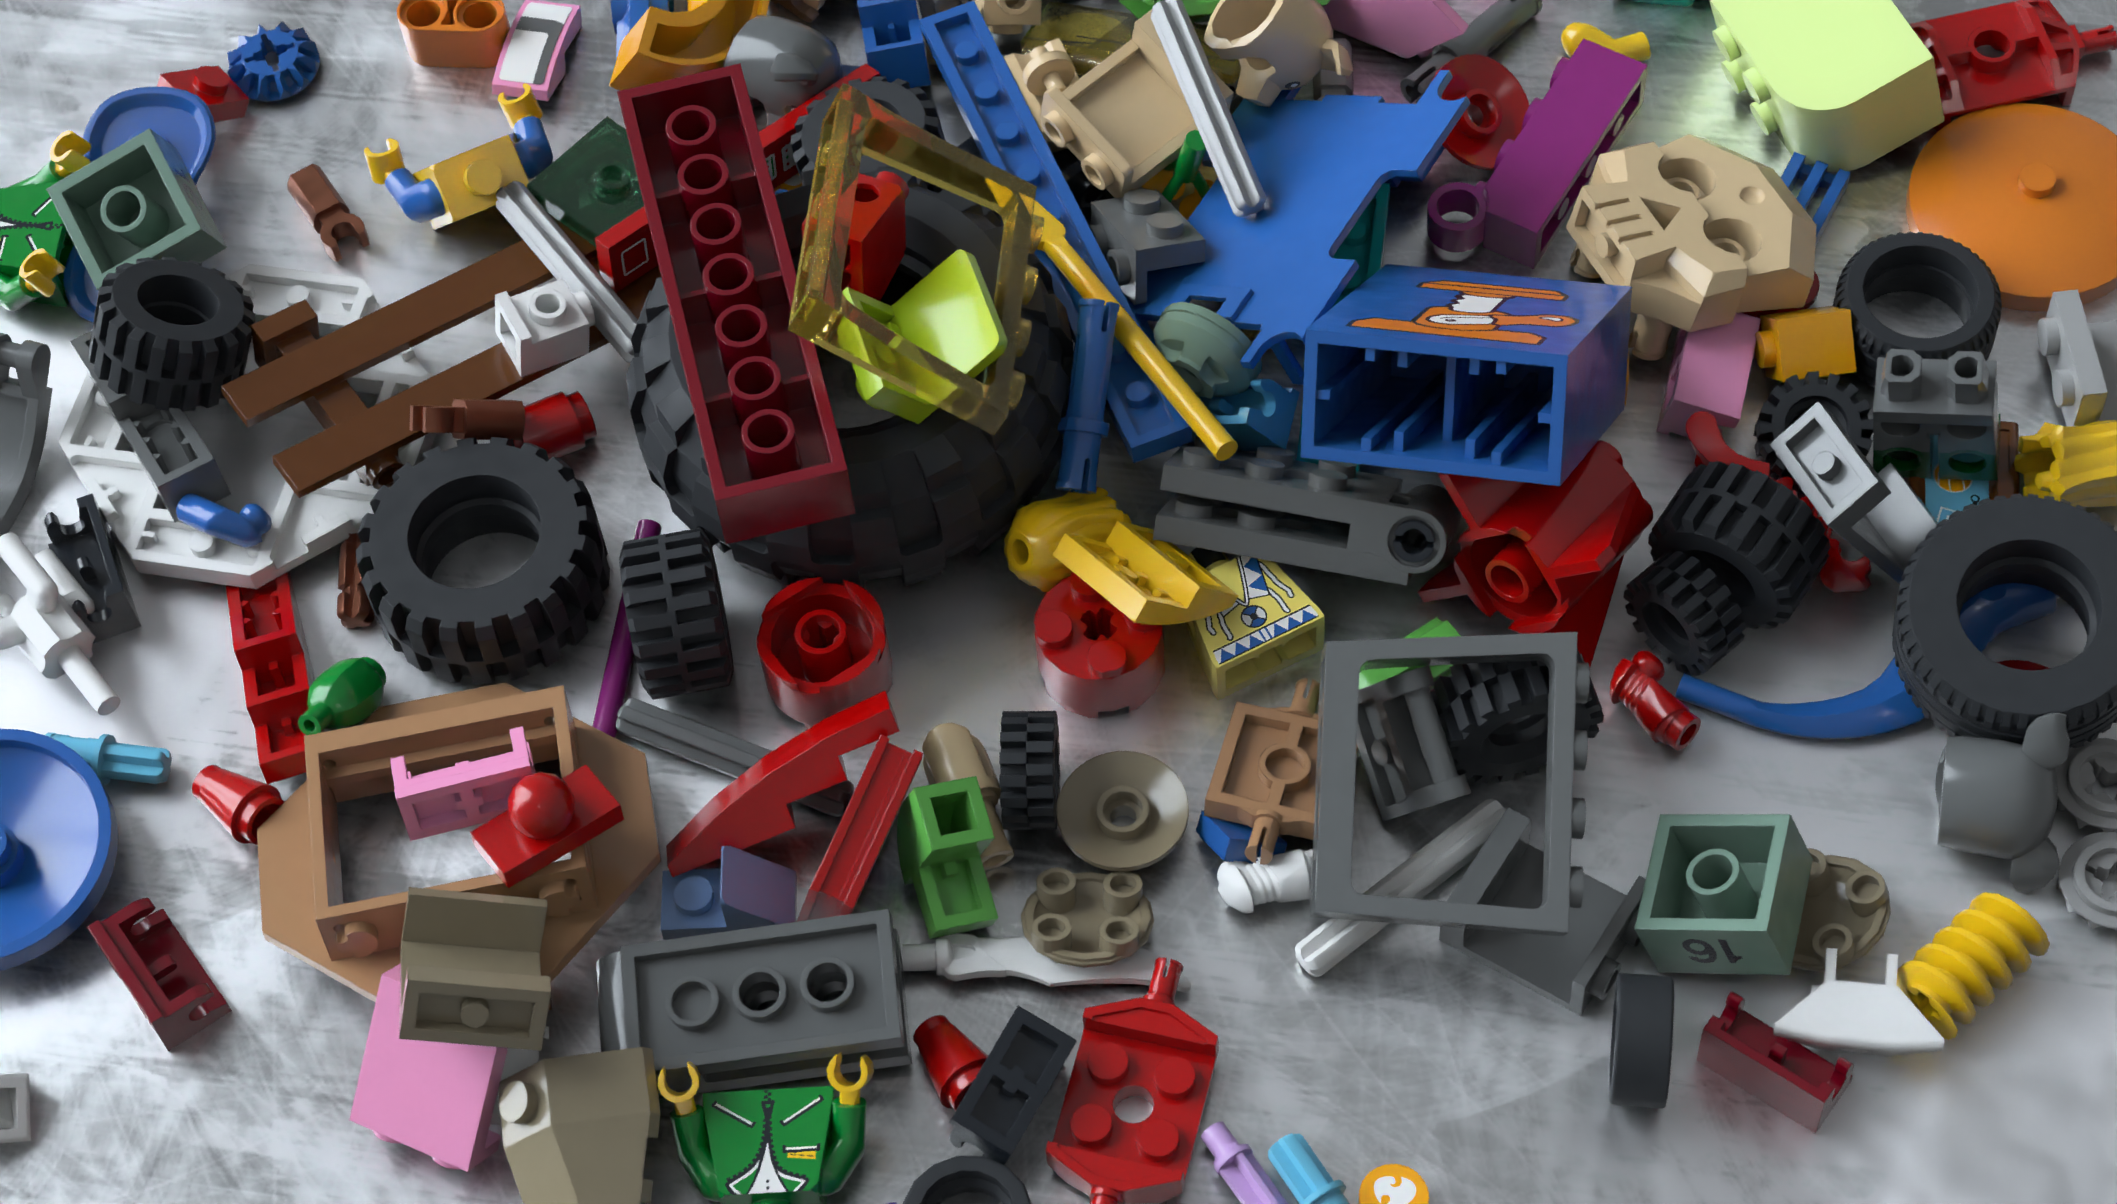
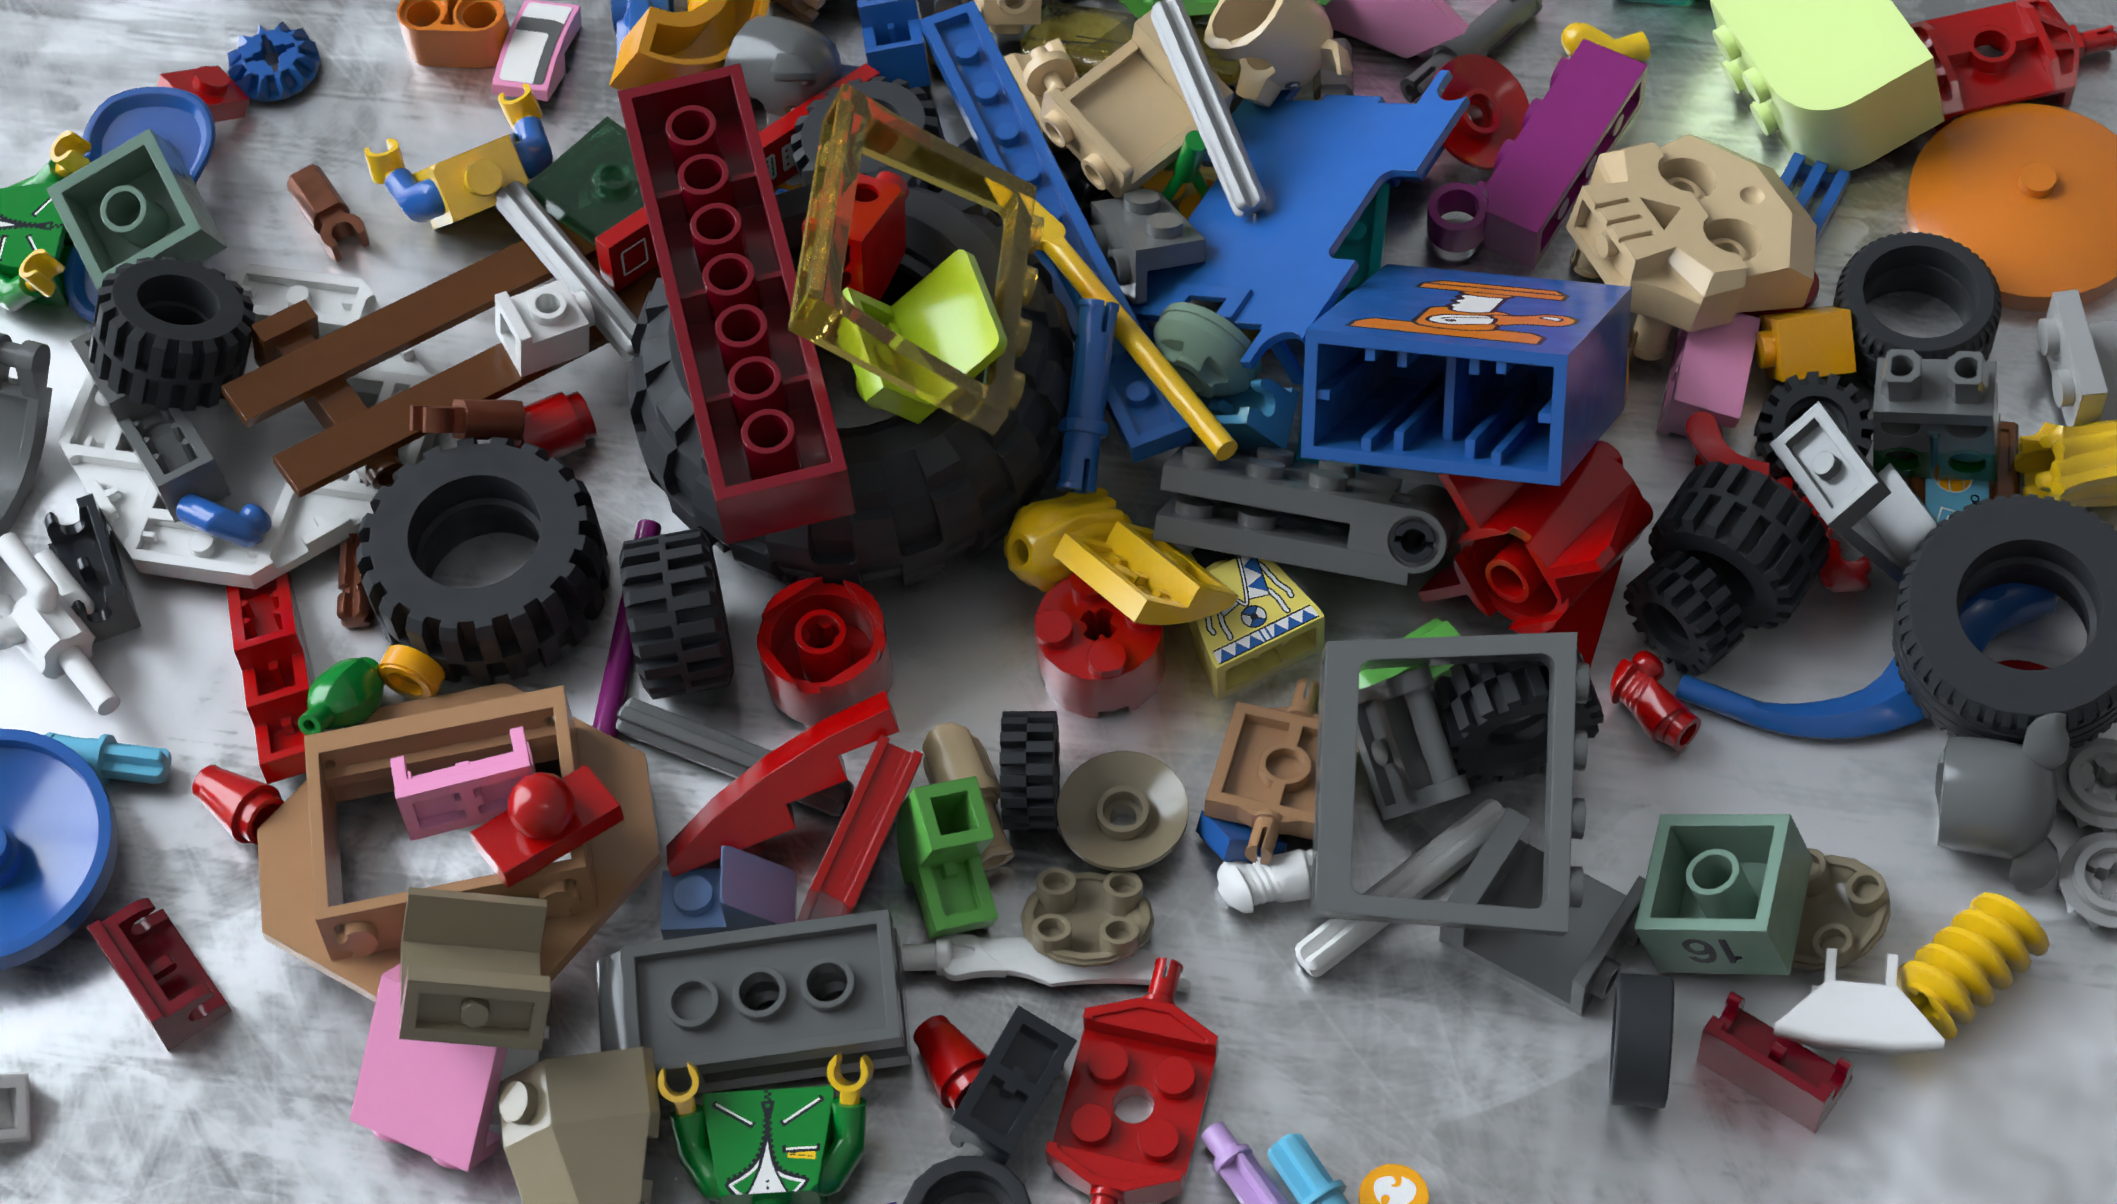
(410, 672): none -> light orange tile

